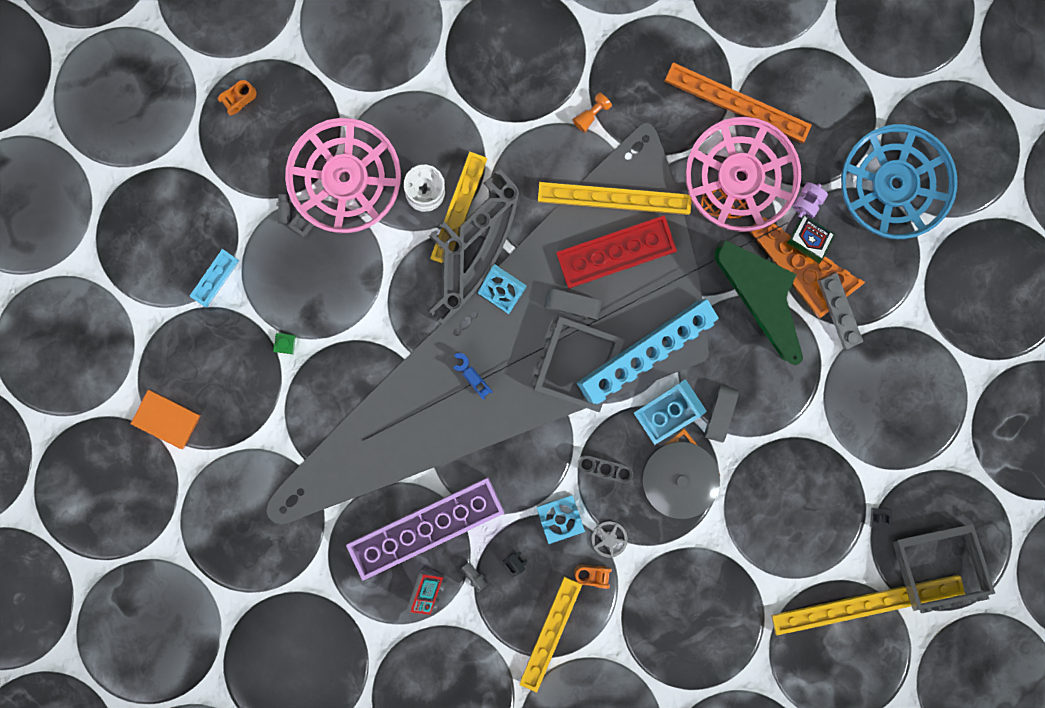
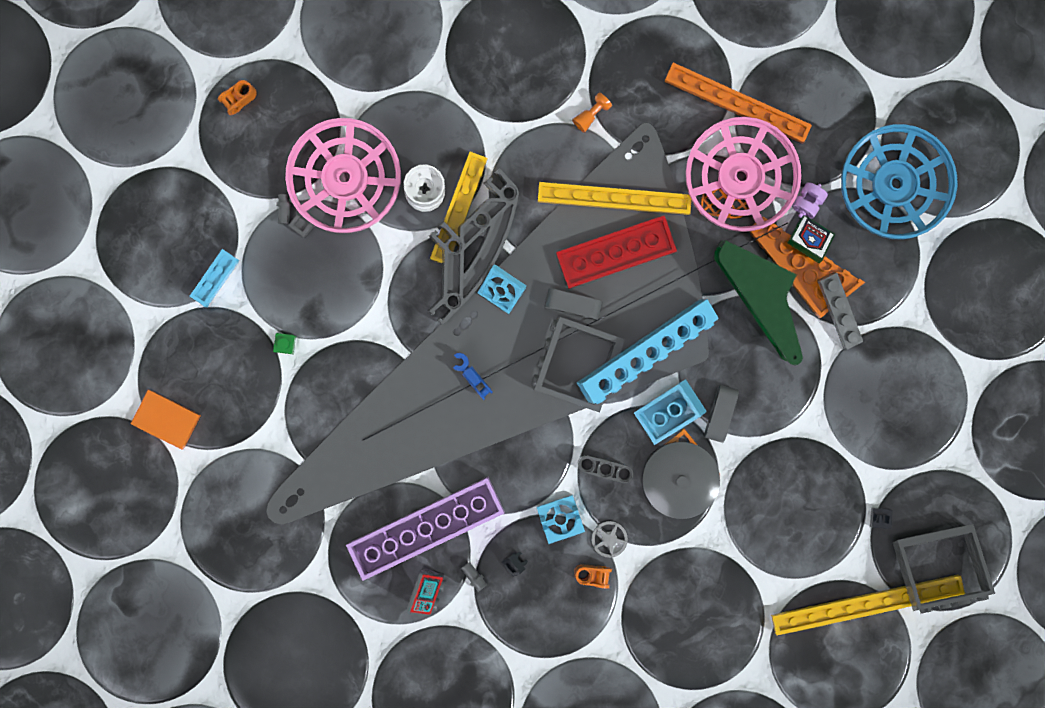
(550, 634): yellow plate -> none

